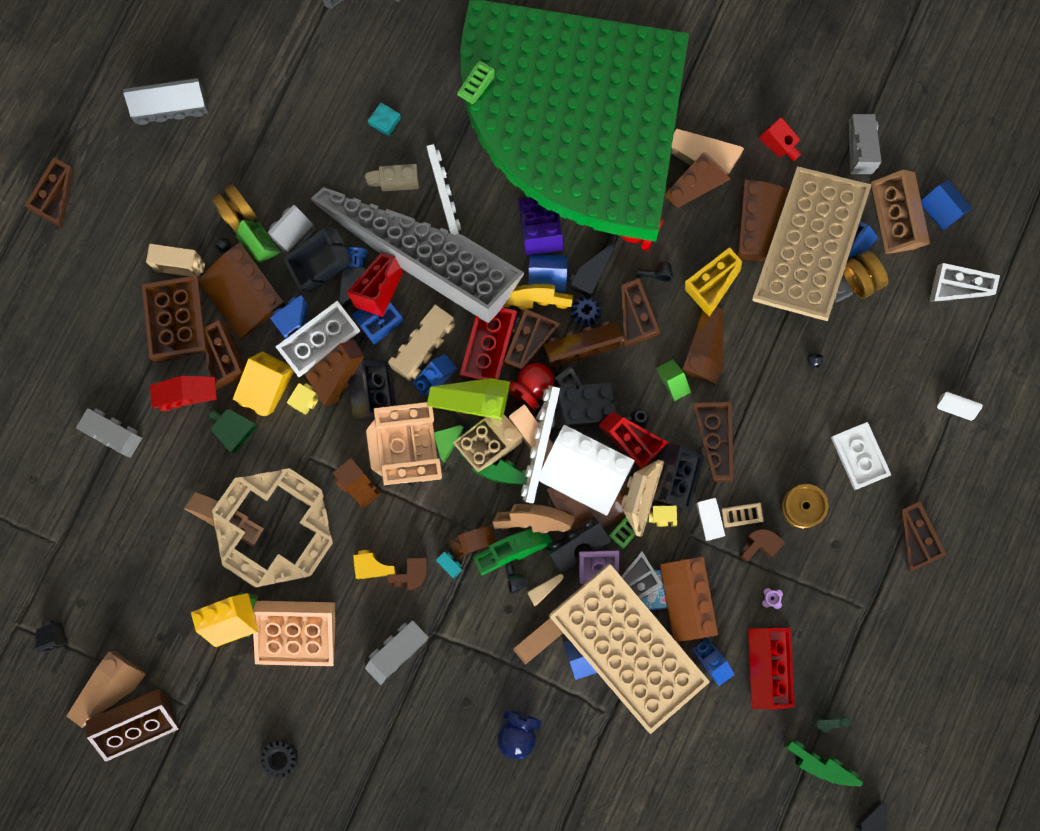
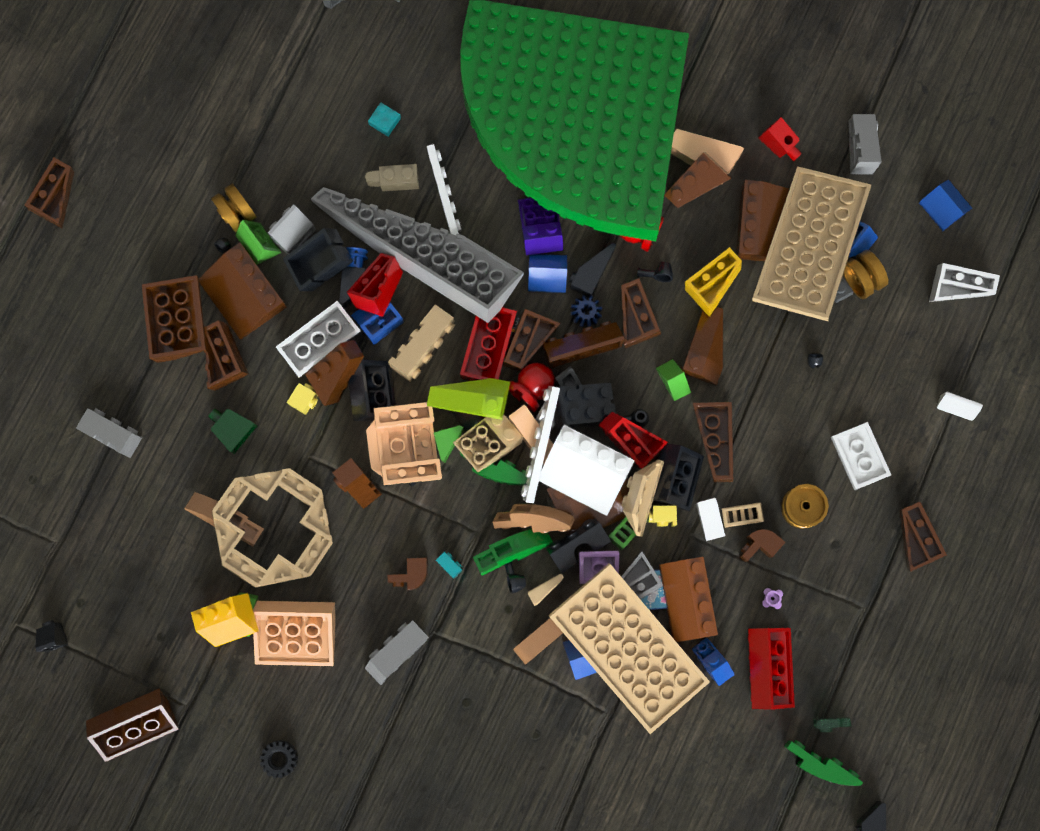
(107, 686): medium nougat wedge -> none
(166, 101): slope -> none
(175, 260): tan window -> none
(182, 392): red wedge -> none
(263, 383): yellow slope -> none
(291, 317): blue slope -> none
(368, 567): yellow arch -> none
(434, 374): blue slope -> none
(472, 541): reddish brown brick -> none
(484, 73): bright green slope -> none
(517, 736): clear blue tile -> none
(543, 294): yellow slope -> none
(900, 212): medium nougat slope -> none

